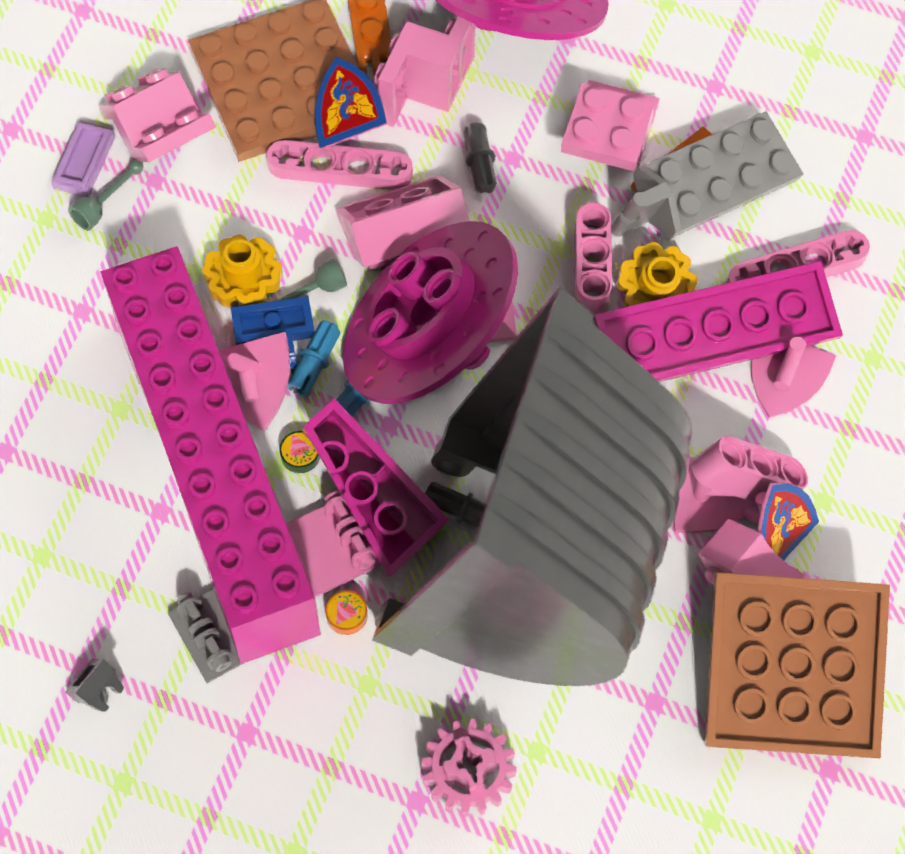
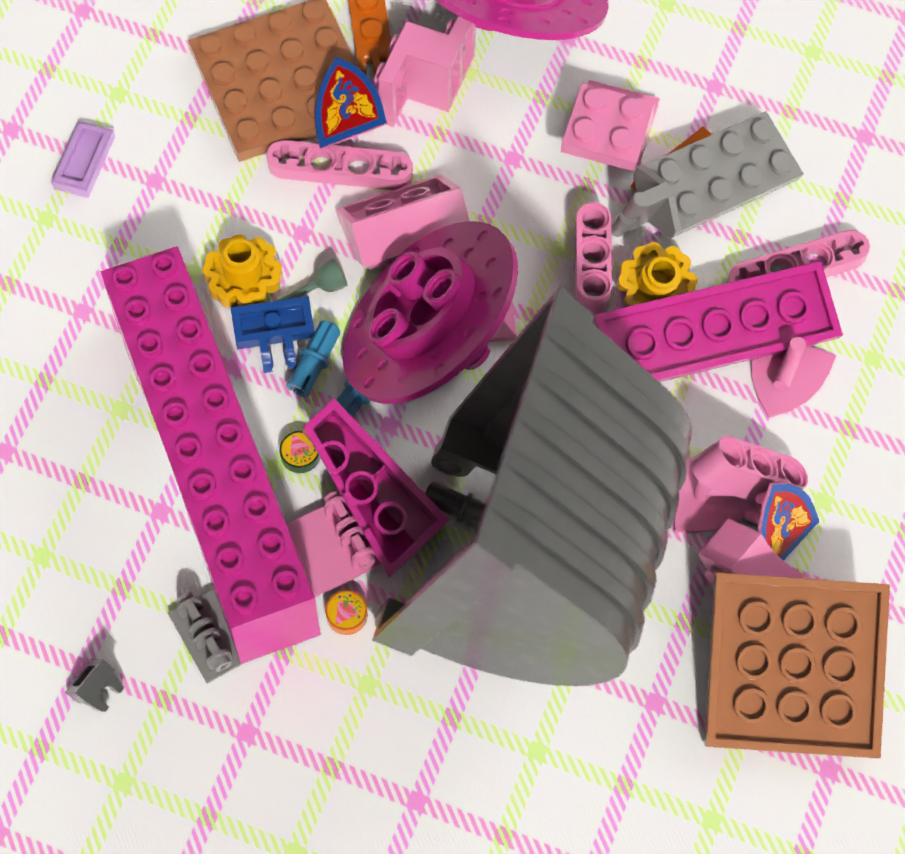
(87, 210): sand green hinge -> none
(155, 115): bright pink bracket -> none
(259, 376): bright pink shield -> none
(453, 774): bright pink gear -> none
(480, 158): dark grey axle -> none

